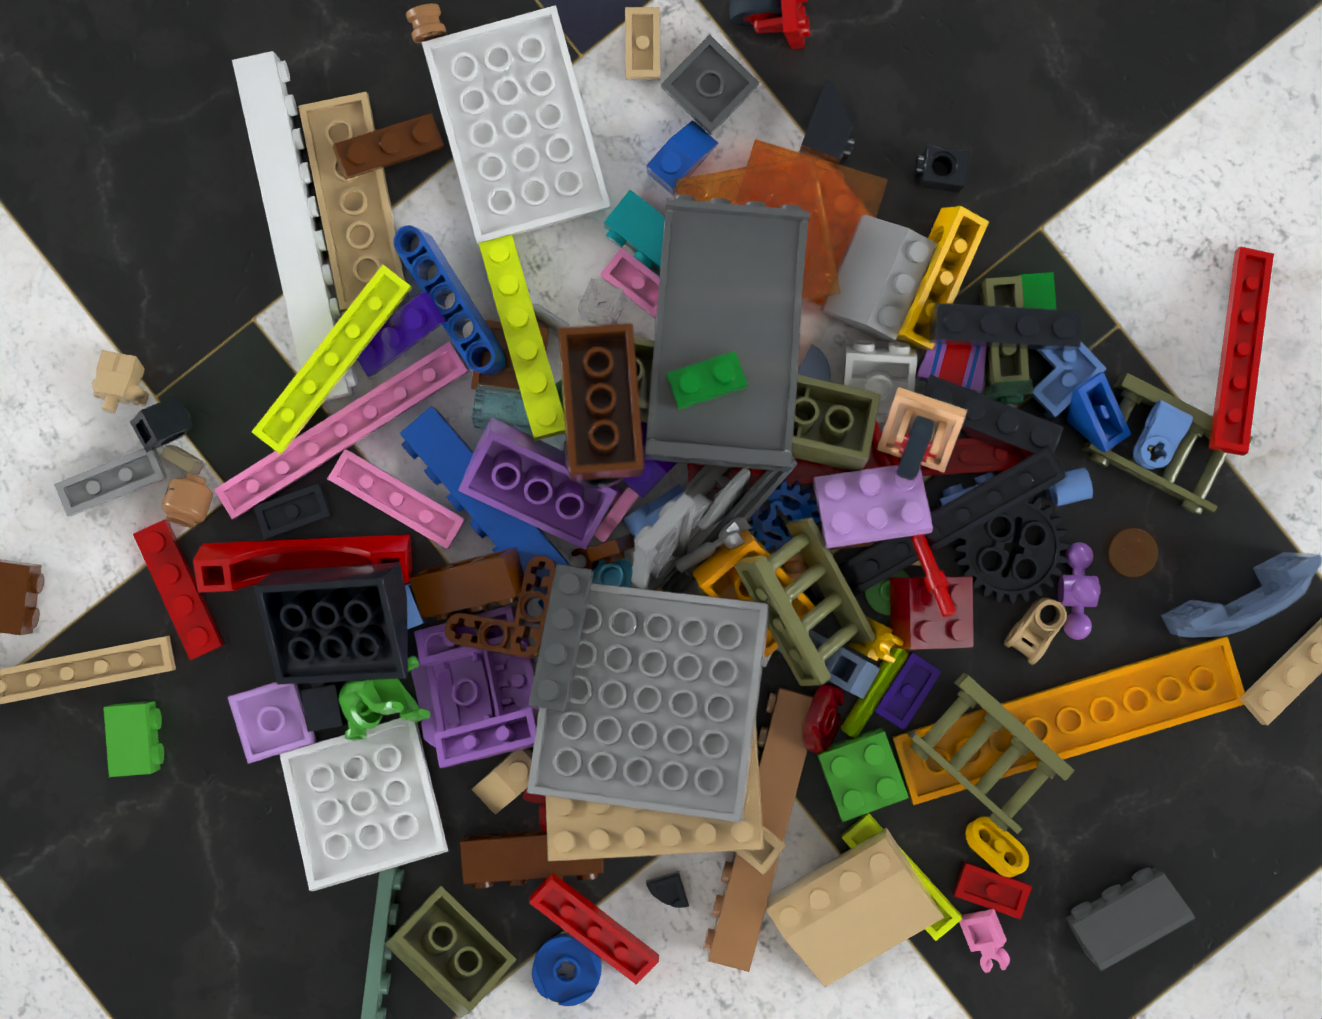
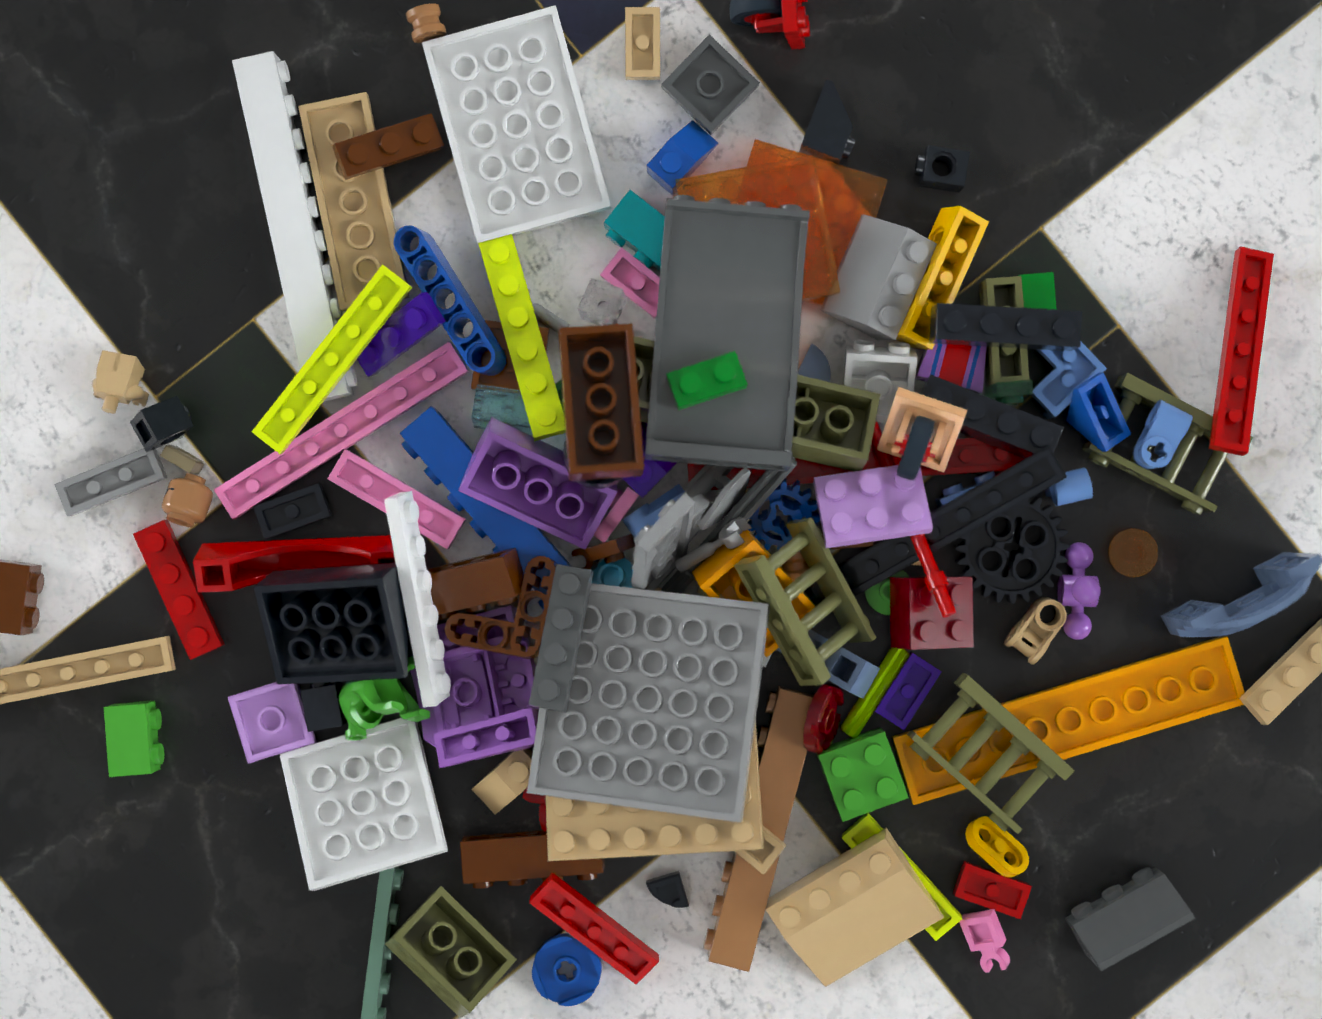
(417, 598): none -> white plate
(881, 645): yellow plate -> none

